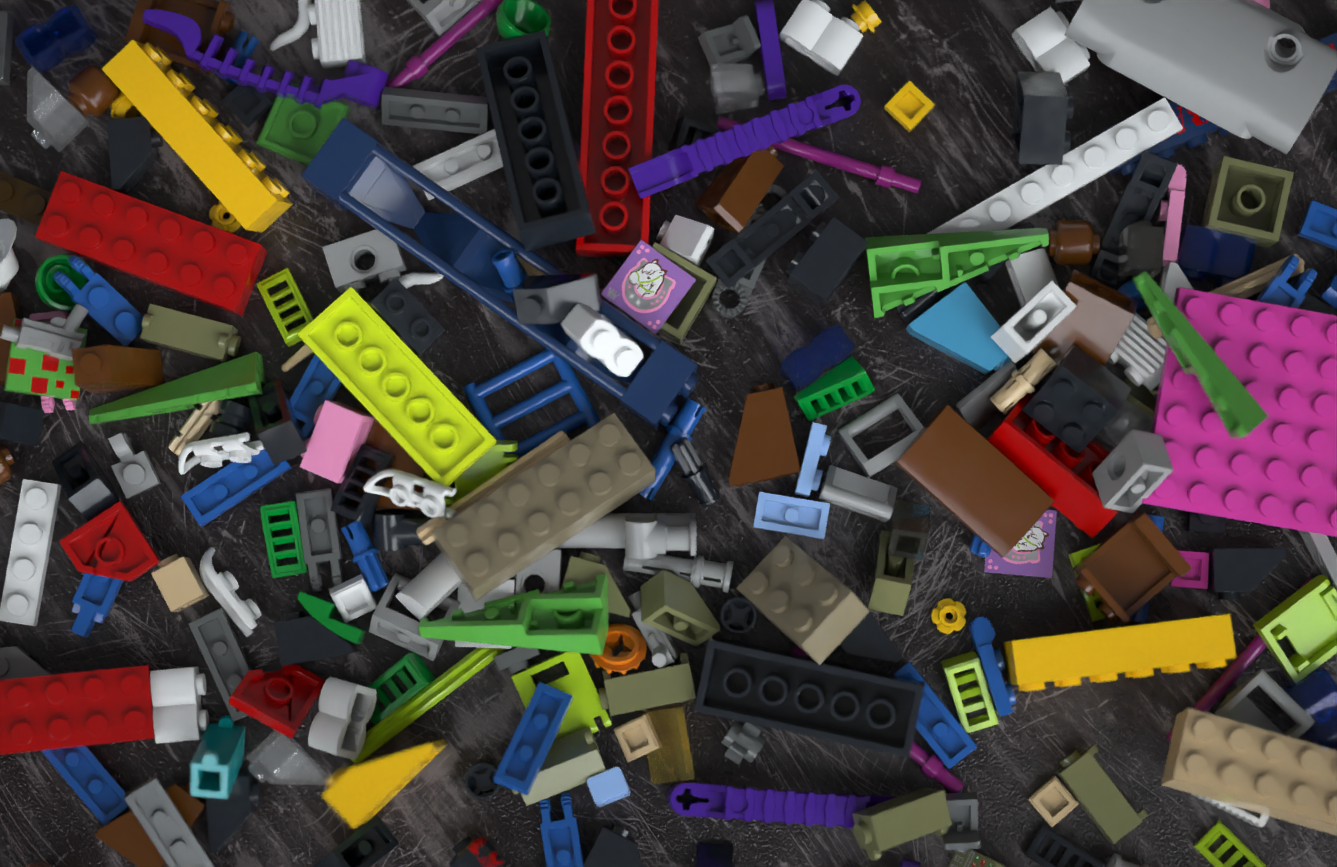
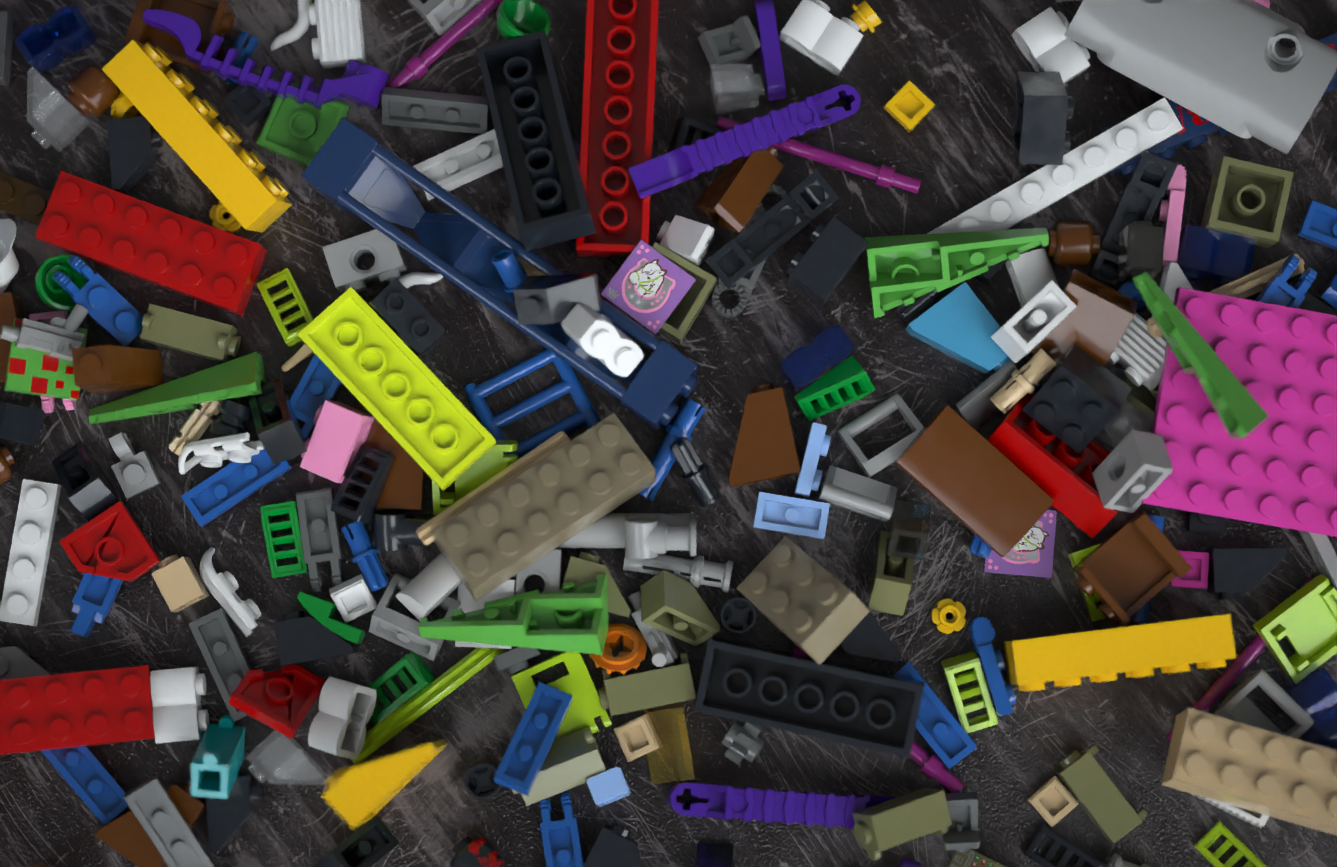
(403, 493): white piece -> none

